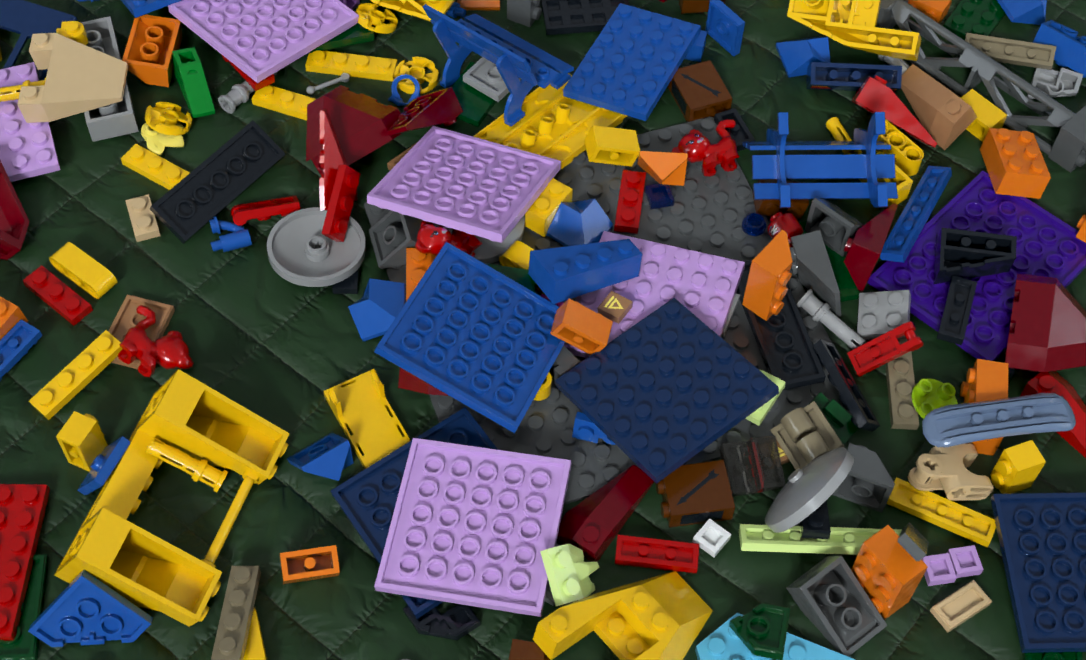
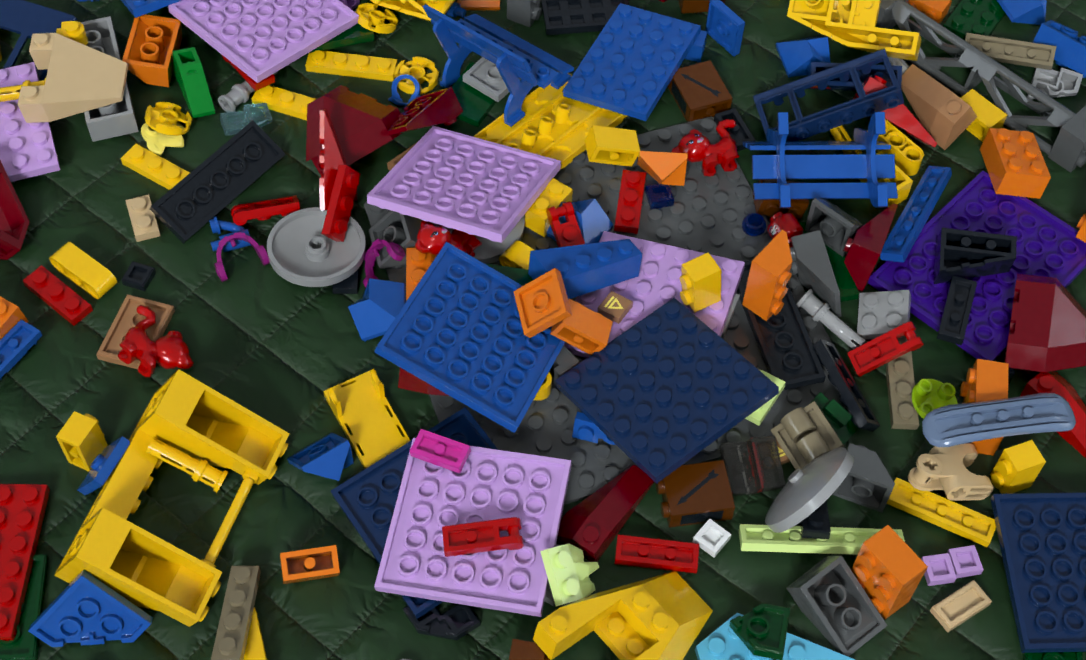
(76, 375): yellow plate -> none
(138, 276): none -> black tile
(235, 121): none -> clear light blue slope
(260, 250): none -> magenta piece
(345, 77): light grey hinge -> none
(393, 250): none -> magenta piece
(440, 451): none -> dark pink plate
(482, 536): none -> red plate
(542, 303): none -> orange plate
(567, 233): none -> red plate
(700, 282): none -> yellow brick
(840, 114): none -> dark blue window
(913, 542): dark grey tile -> none

